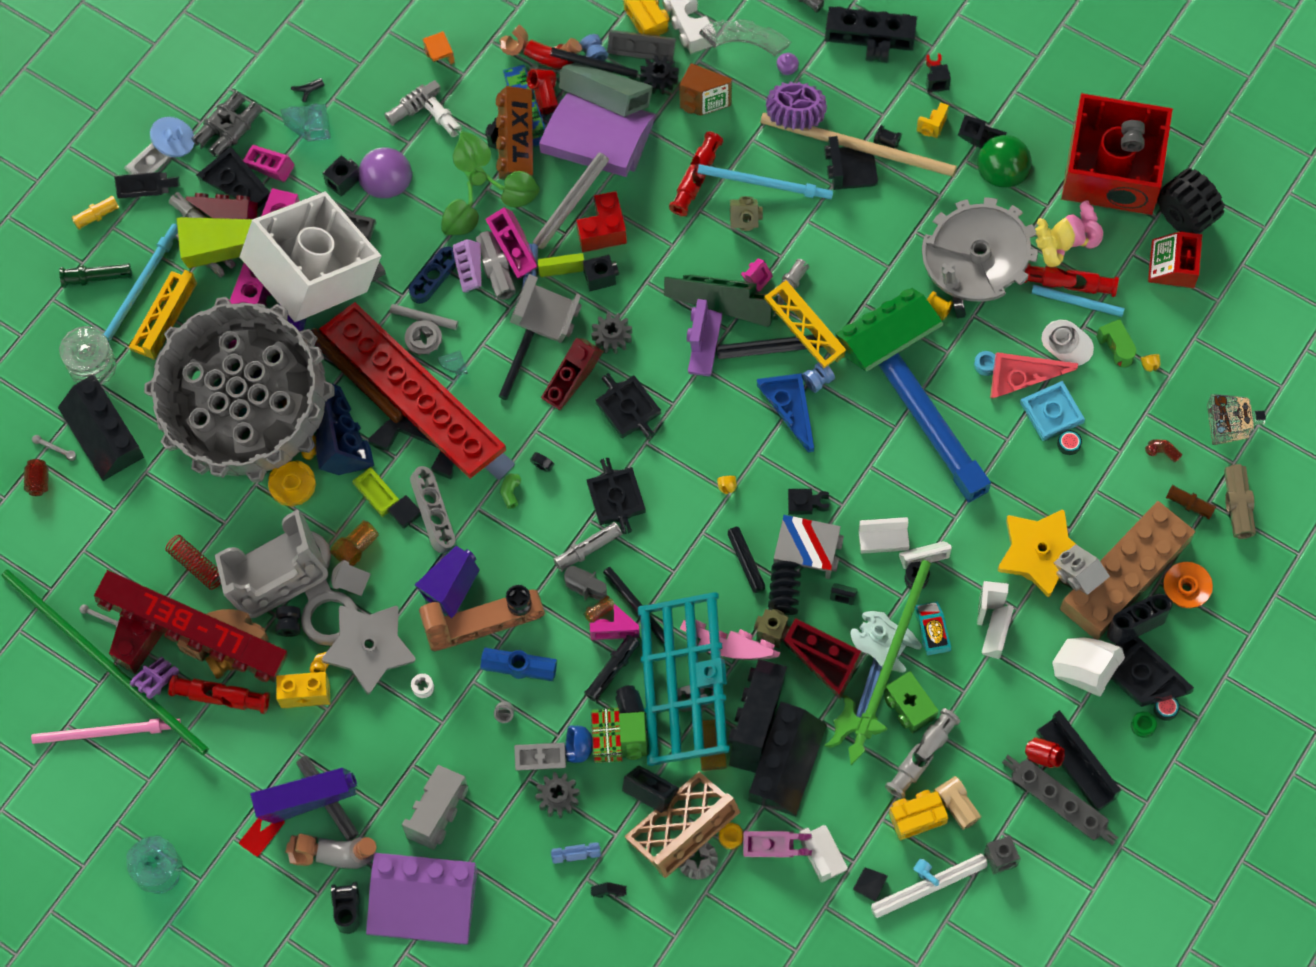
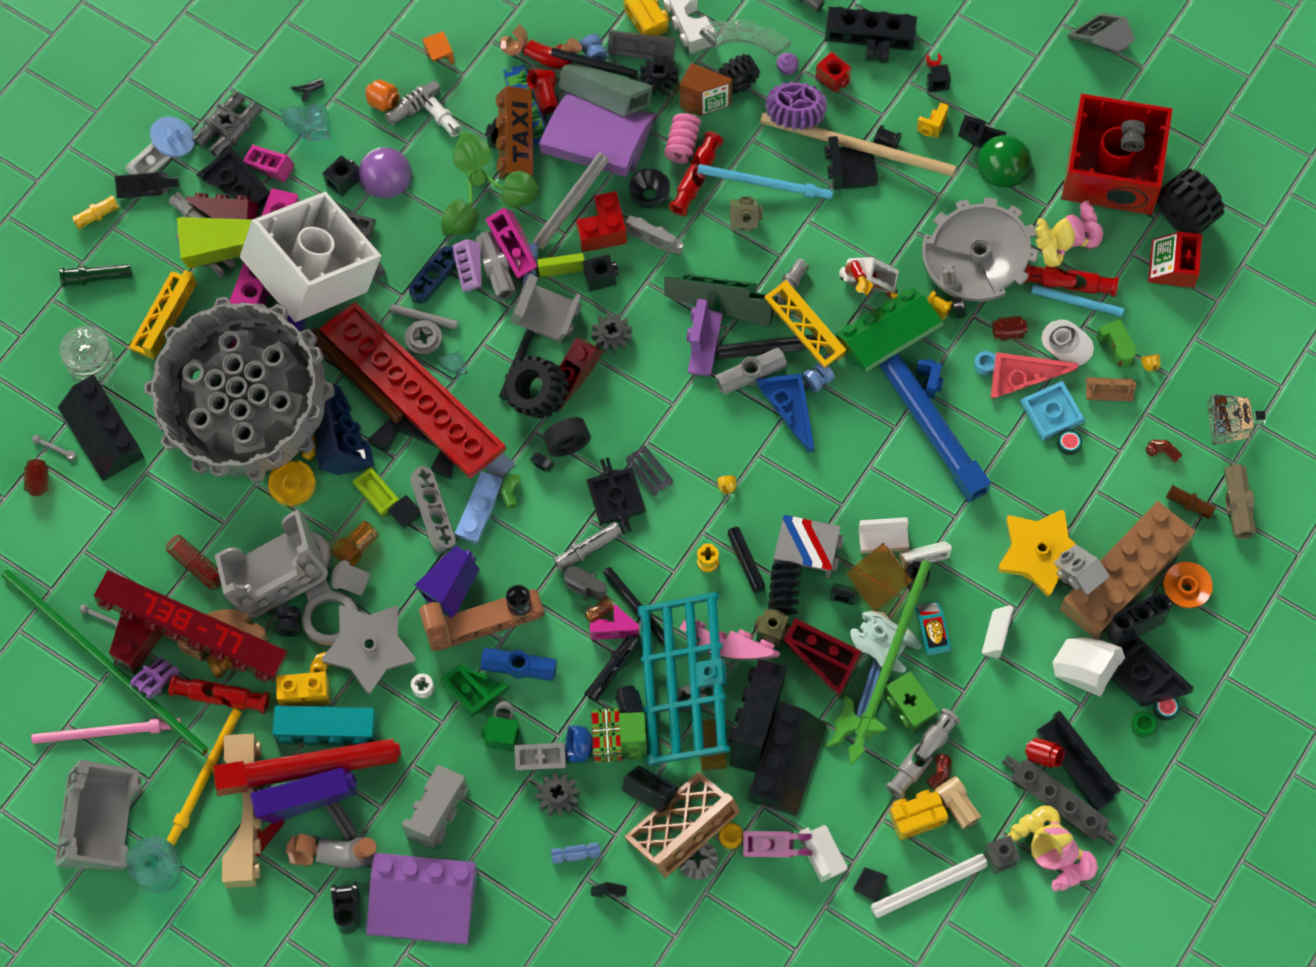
(96, 816): none -> light grey windscreen
(163, 245): medium azure bar -> none
(182, 819): none -> yellow bar
(239, 776): none -> red brick
(240, 860): none -> tan arch
(324, 725): none -> teal brick
(382, 95): none -> orange head
(472, 688): none -> green wing
(479, 508): none -> light blue plate
(500, 733): none -> green brick
(520, 381): none -> black tyre
(567, 436): none -> black tyre
(628, 406): black plate -> none
(649, 180): none -> black piece
(653, 235): none -> light grey hinge
(659, 485): none -> tile
(682, 138): none -> bright pink piece
(708, 565): none -> yellow bush
(738, 377): none -> light grey piece
(742, 72): none -> black tyre
(757, 273): dark pink tile -> none
(802, 501): black plate -> none
(833, 64): none -> red brick
(870, 275): none -> torso
(879, 577): none -> clear orange tile
(923, 869): medium azure hand -> none
(931, 369): none -> blue bracket
(943, 773): none -> clear red arm
(992, 597): white panel -> none
(1009, 328): none -> clear red brick
(1055, 848): none -> hair
(1106, 32): none -> dark grey slope
(1110, 389): none -> medium nougat hinge

